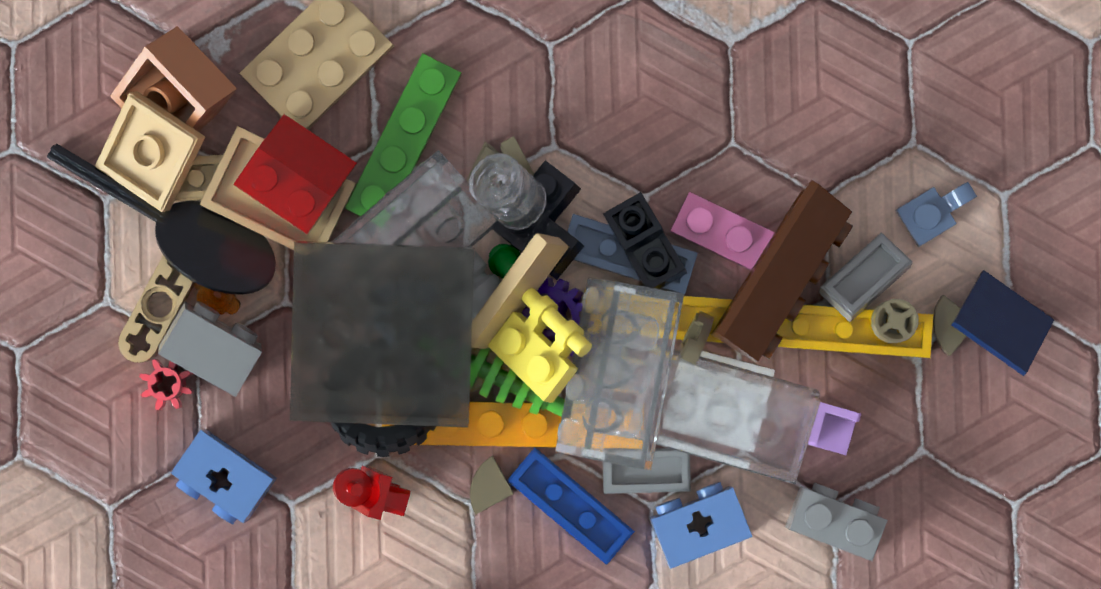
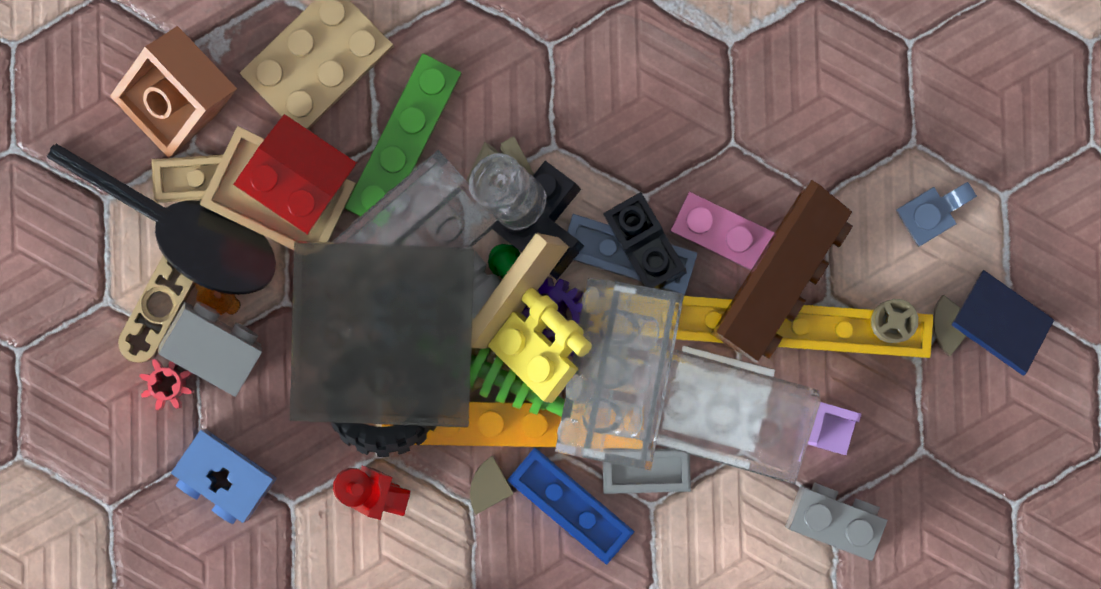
(149, 151): tan tile -> none
(696, 337): dark tan tile -> none
(725, 529): medium blue brick -> none
(865, 277): light grey tile -> none

